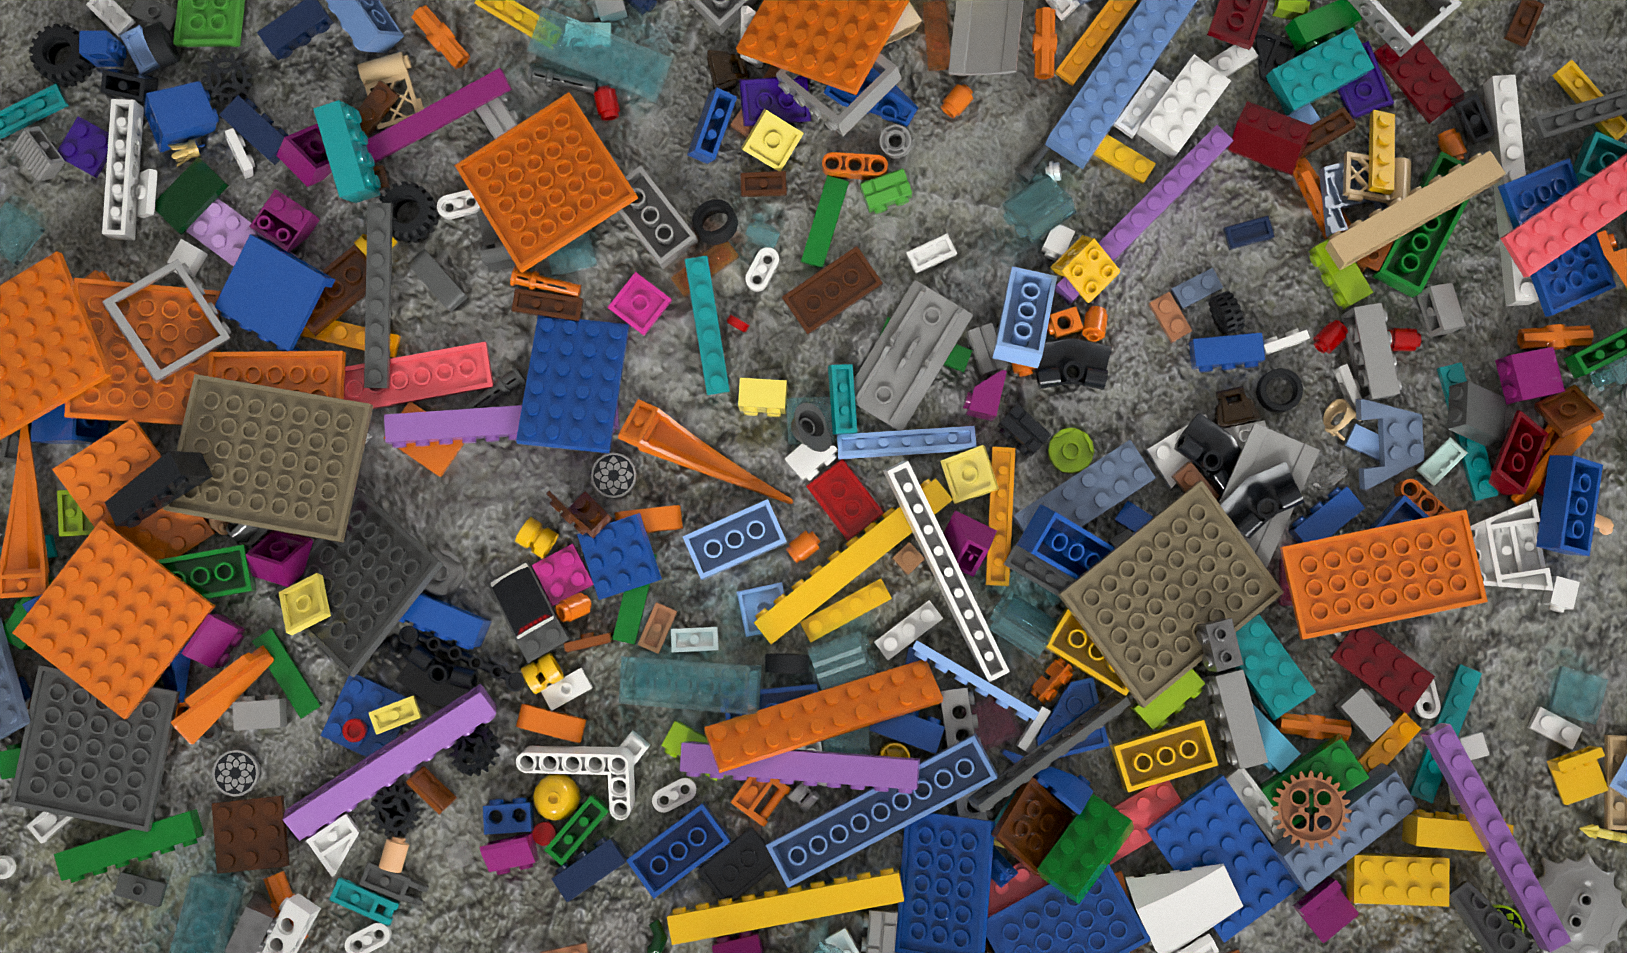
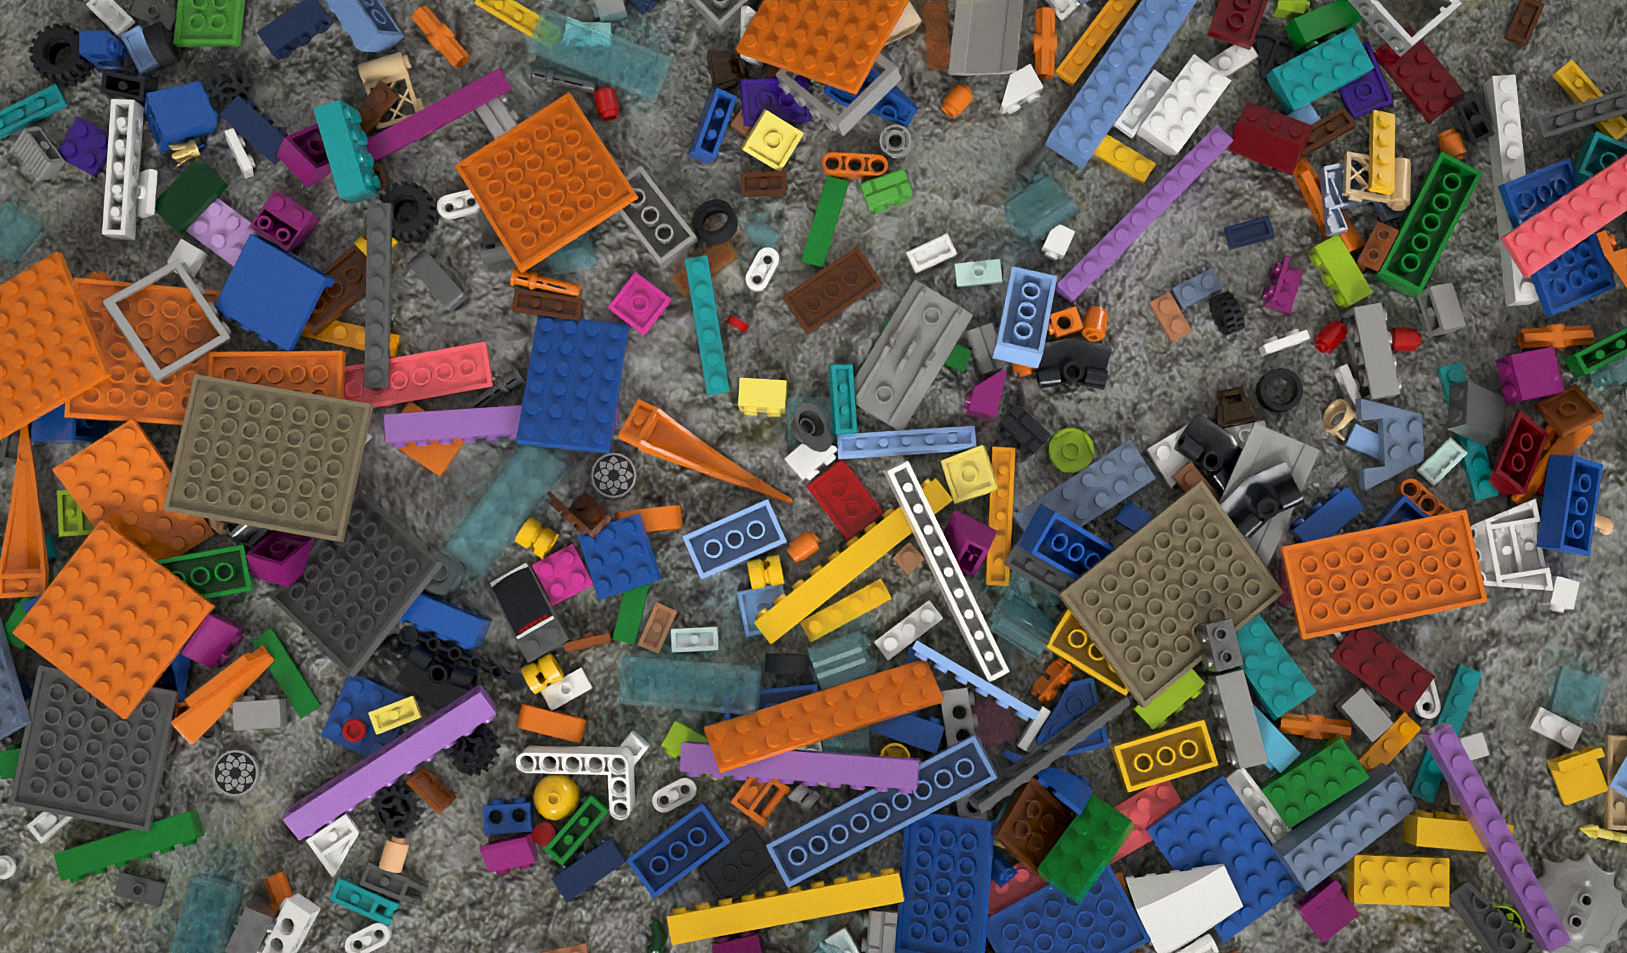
(157, 487): black wedge -> none
(250, 834): reddish brown plate -> none
(304, 604): light yellow plate -> none
(506, 508): none -> clear light blue brick
(573, 607): orange brick -> none
(765, 572): none -> yellow wheel
(978, 273): none -> light aqua plate
(1021, 87): none -> white slope
(1054, 171): white plate -> none
(1086, 267): yellow bracket -> none
(1227, 352): blue brick -> none
(1282, 286): none -> magenta bracket
(1334, 810): nougat gear -> none
(1414, 210): tan brick -> none

